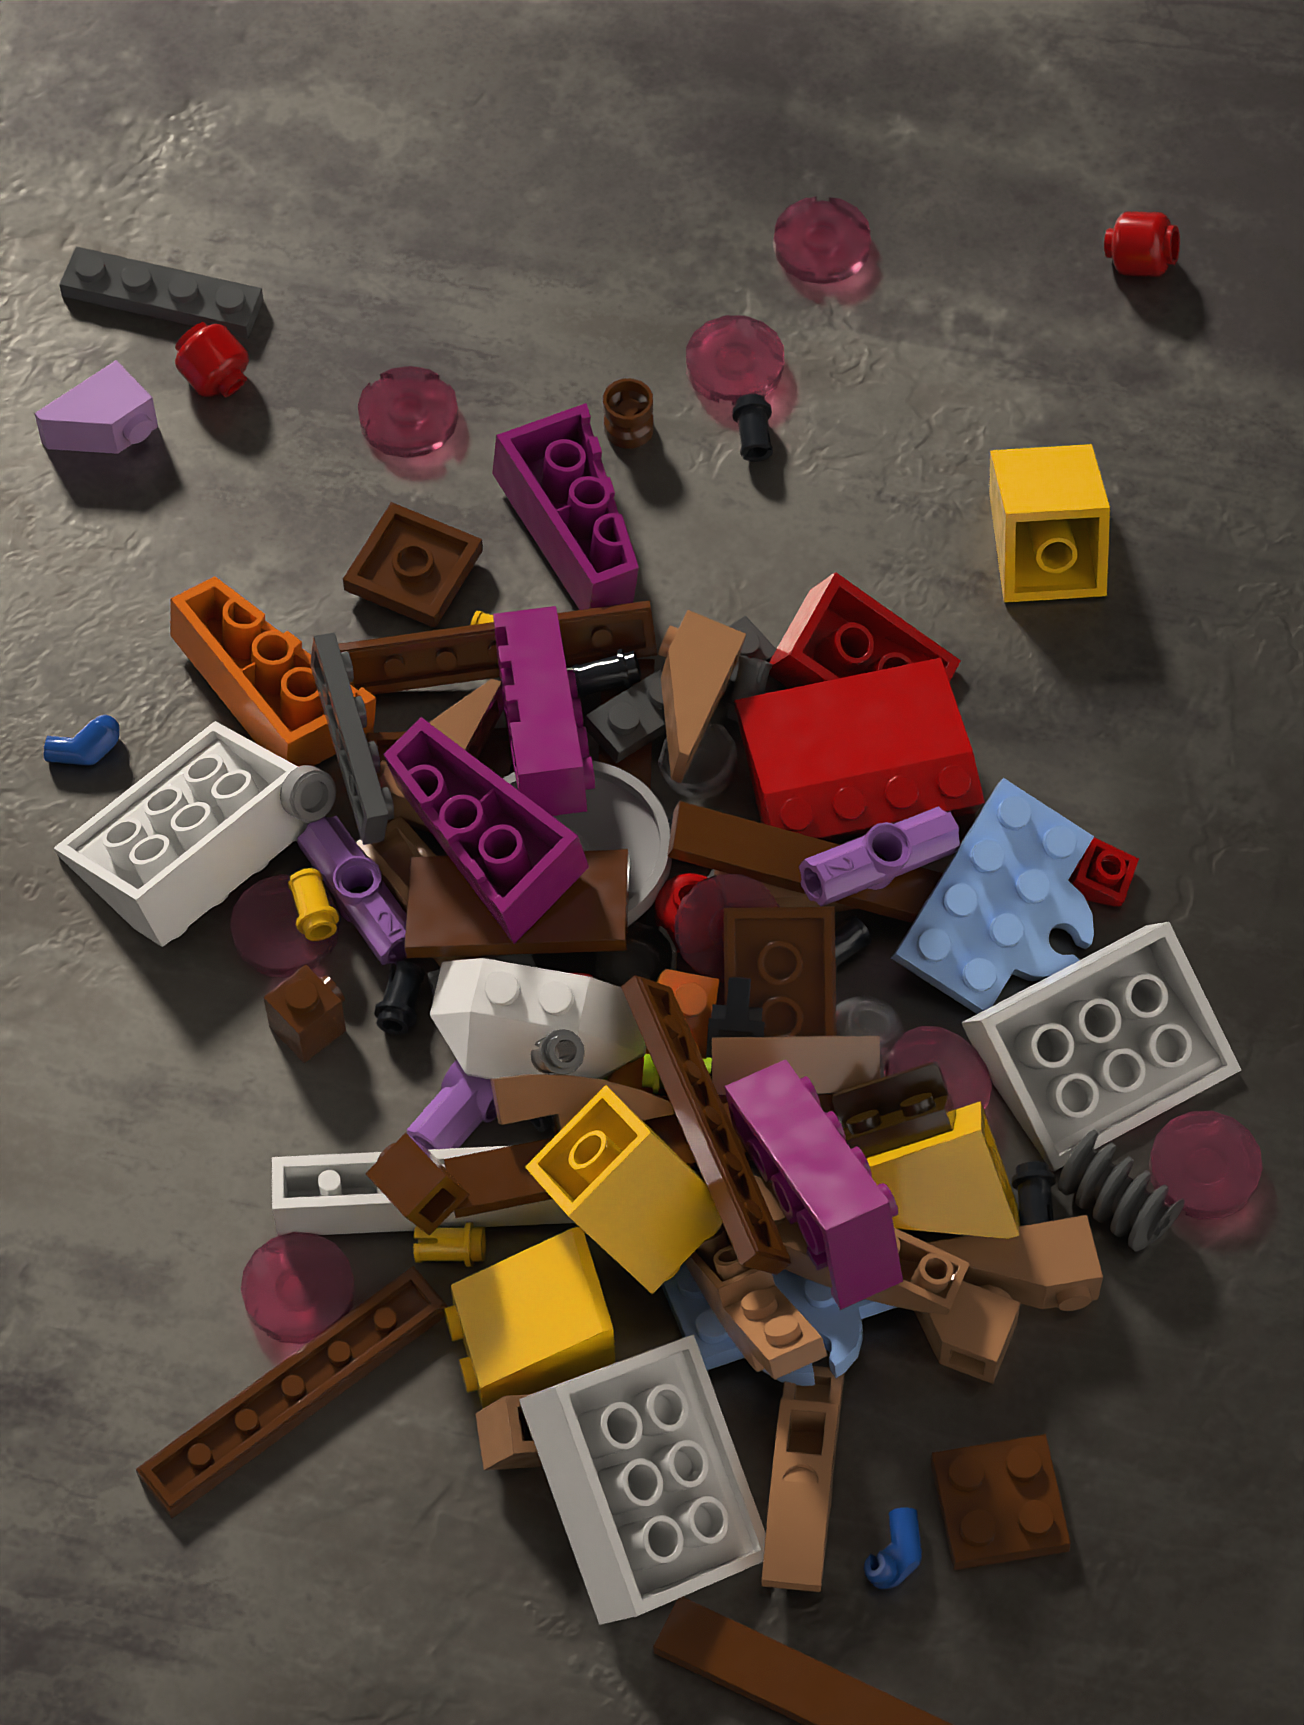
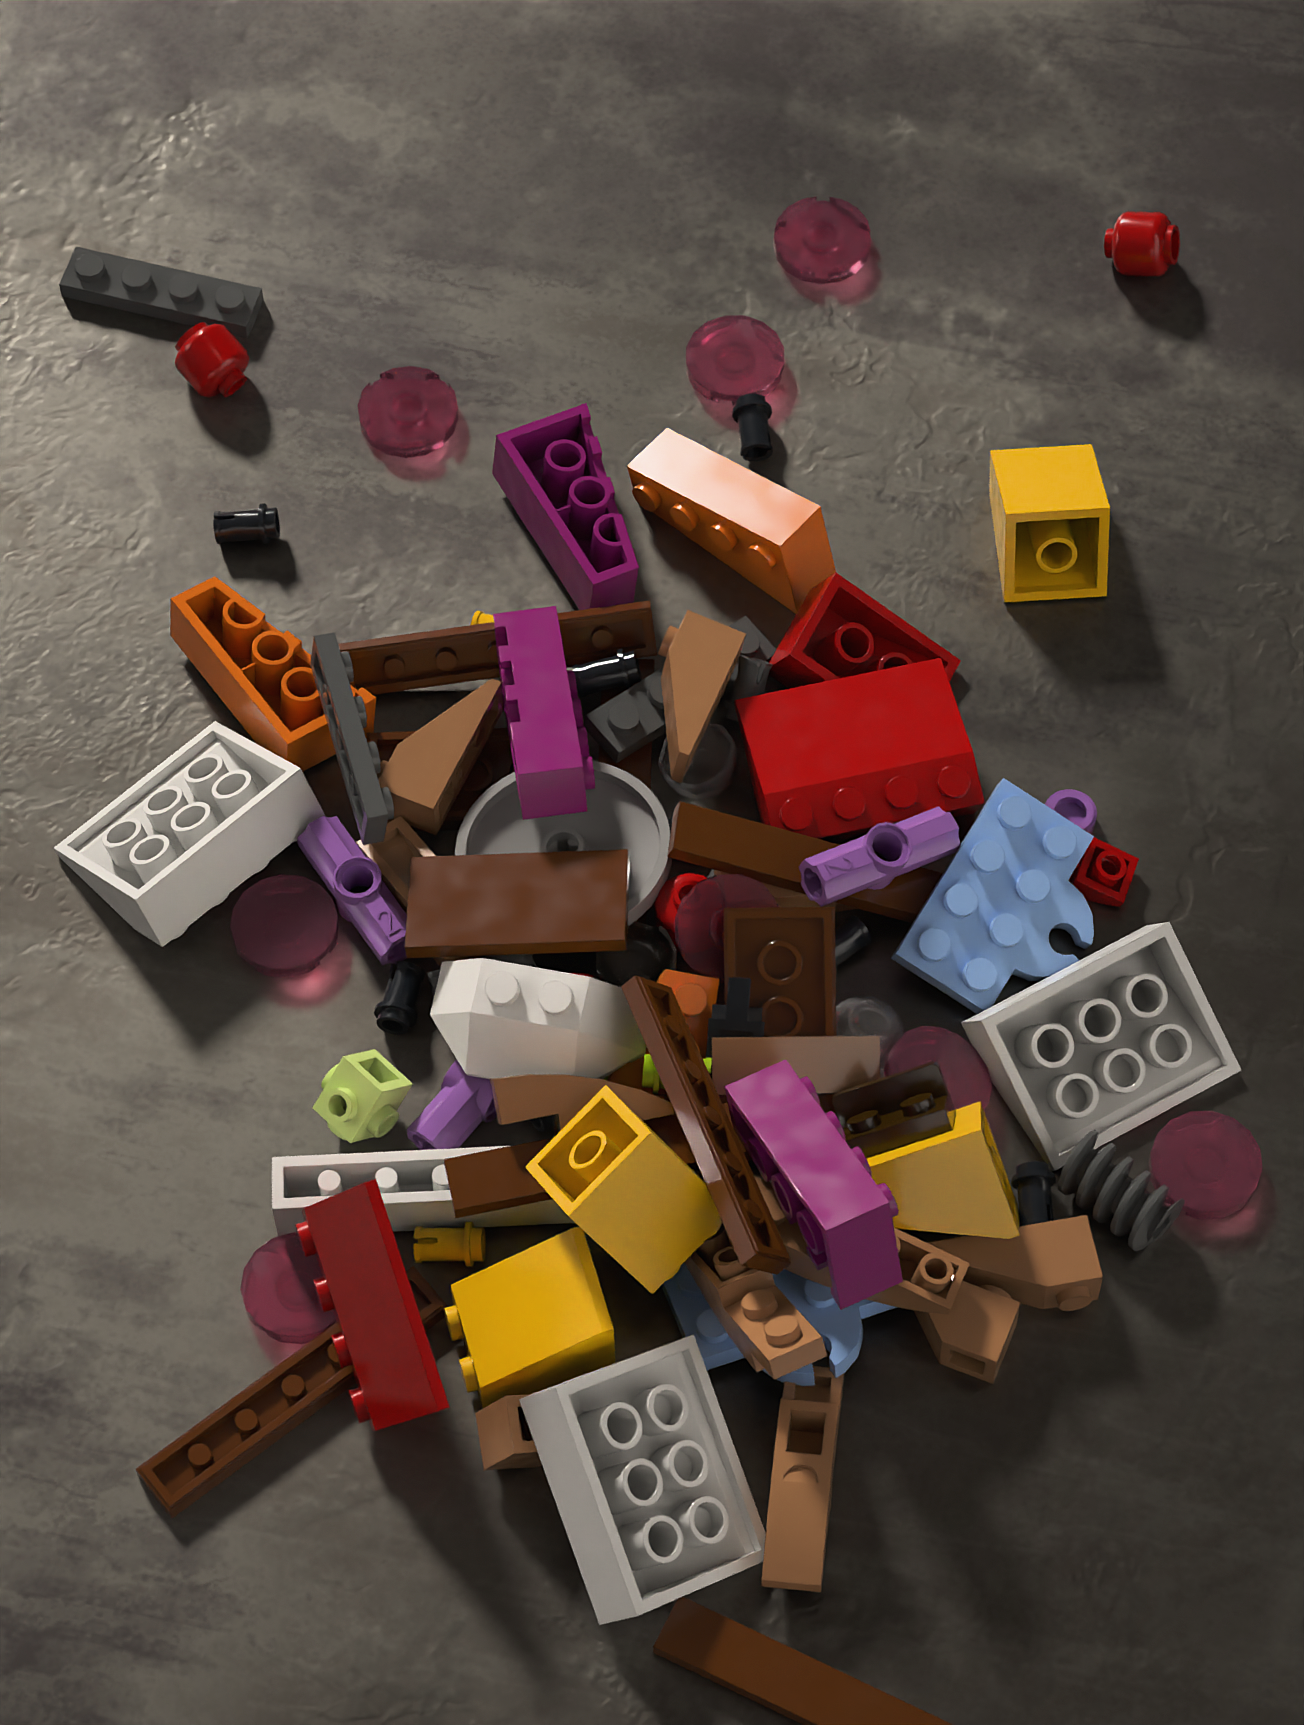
(87, 746): blue arm -> none
(99, 414): lavender slope -> none
(247, 525): none -> black pin
(306, 1012): reddish brown brick -> none
(308, 793): light grey tile -> none
(316, 916): yellow pin -> none
(362, 1096): none -> yellowish green brick
(373, 1307): none -> red slope
(413, 564): reddish brown plate -> none
(417, 1183): reddish brown brick -> none
(491, 831): magenta wedge -> none
(569, 1048): dark grey pin -> none
(628, 413): reddish brown wheel -> none
(735, 516): none -> orange wedge
(901, 1555): blue arm -> none
(1000, 1502): reddish brown plate -> none
(1075, 807): none -> medium lavender tile

